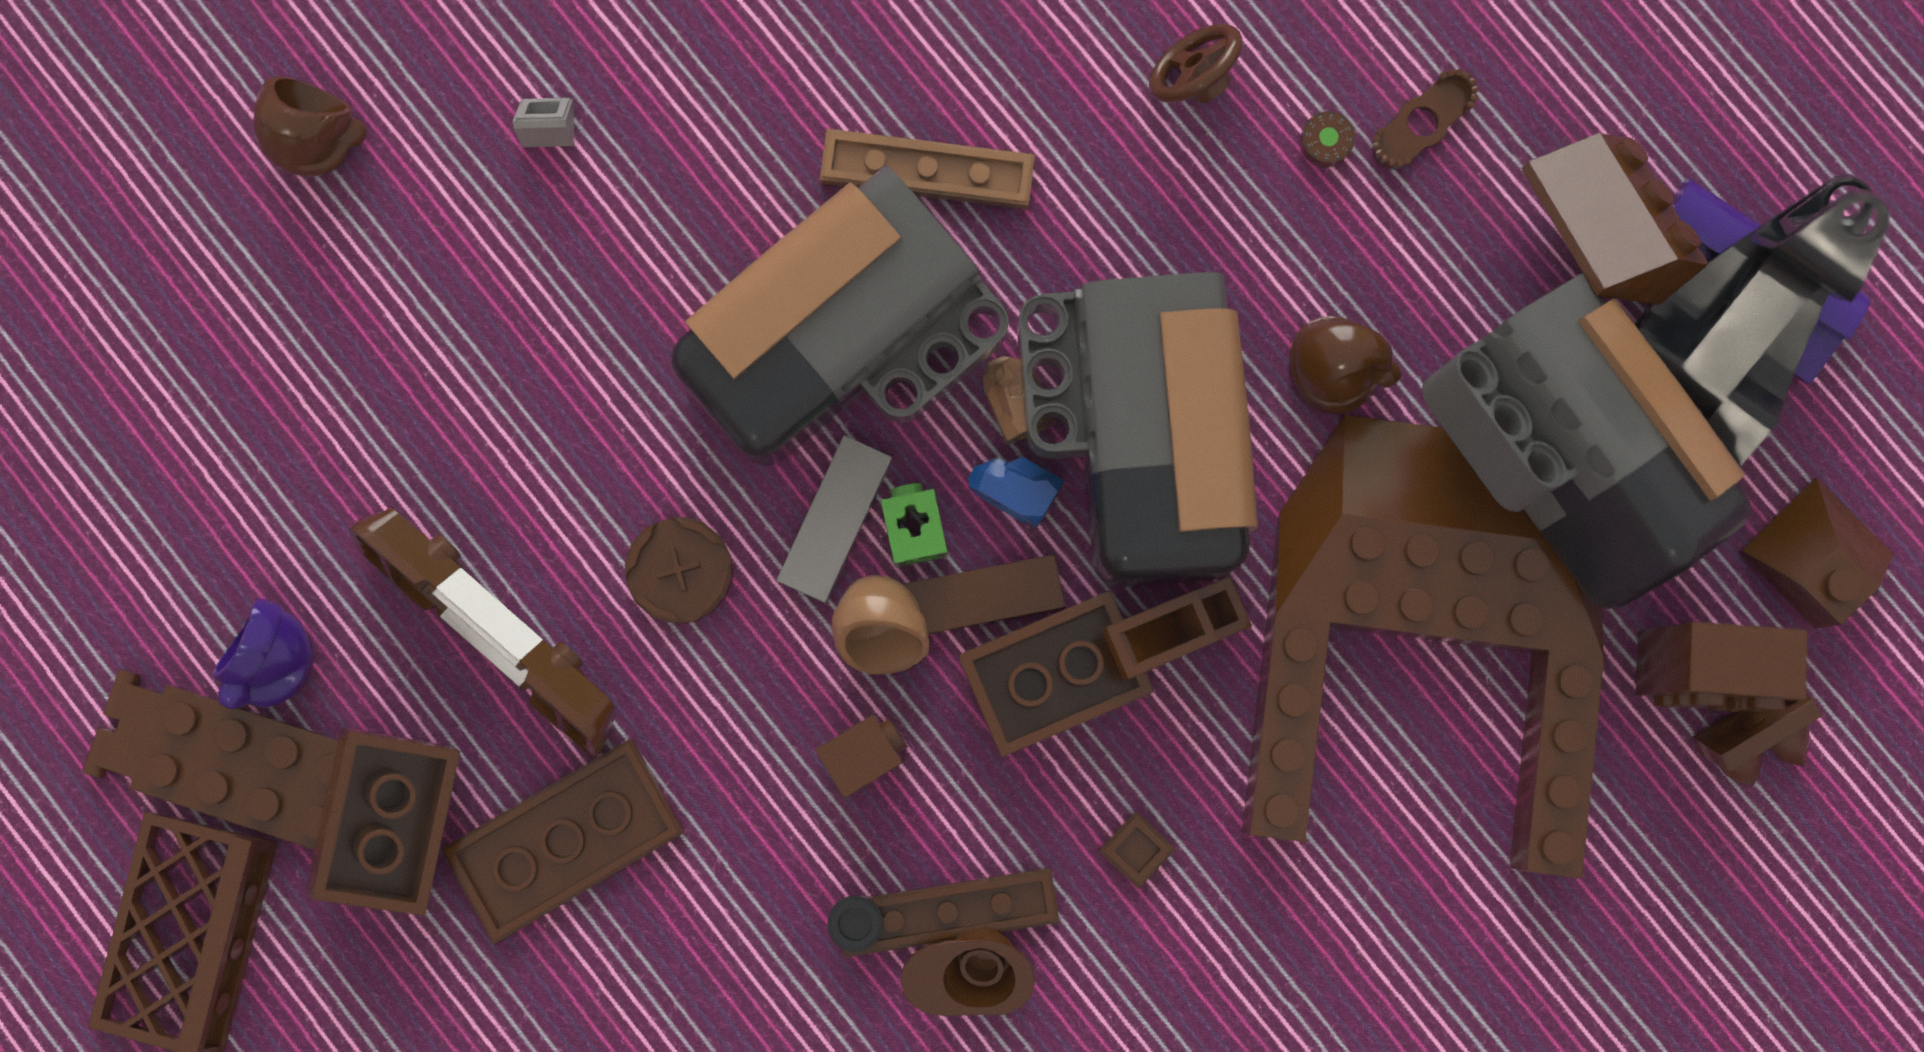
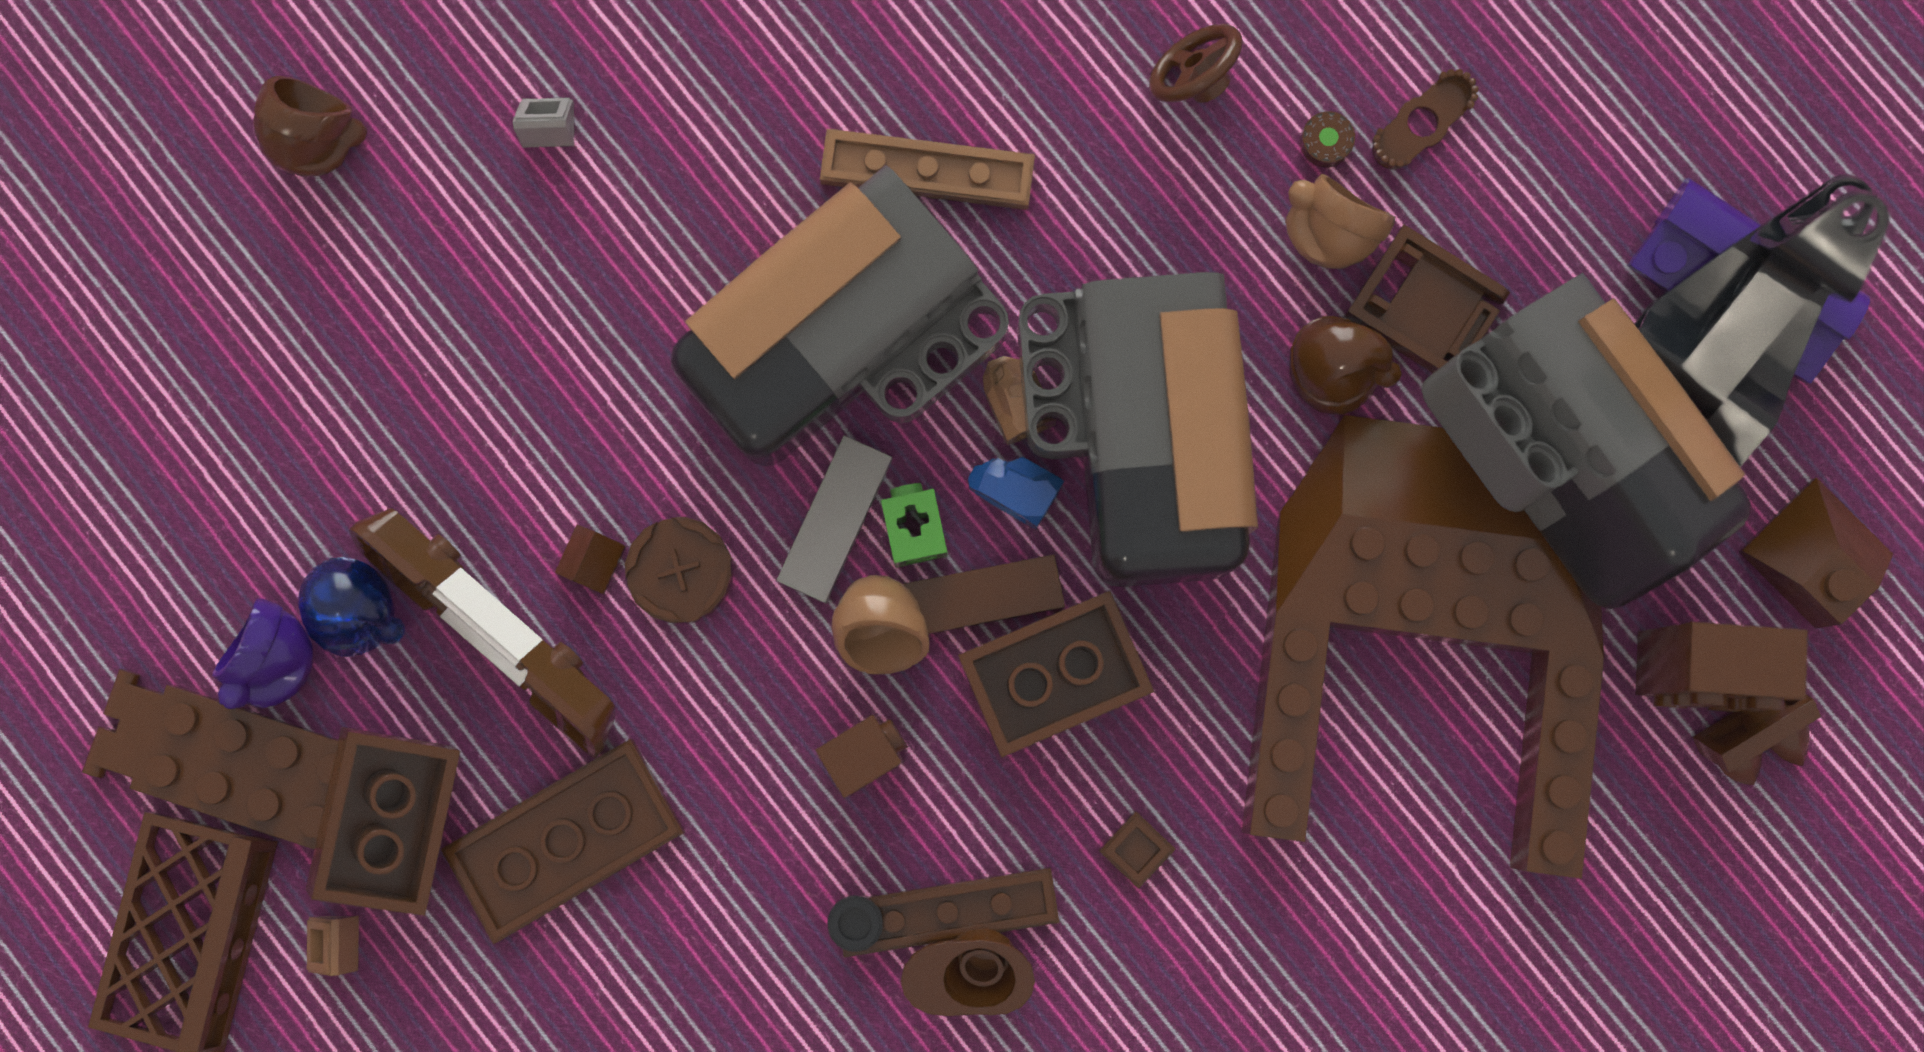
(332, 944): none -> medium nougat slope
(348, 608): none -> clear blue piece
(590, 559): none -> reddish brown slope
(1176, 628): reddish brown slope -> none
(1333, 224): none -> medium nougat piece
(1435, 307): none -> reddish brown container
(1617, 218): slope -> none

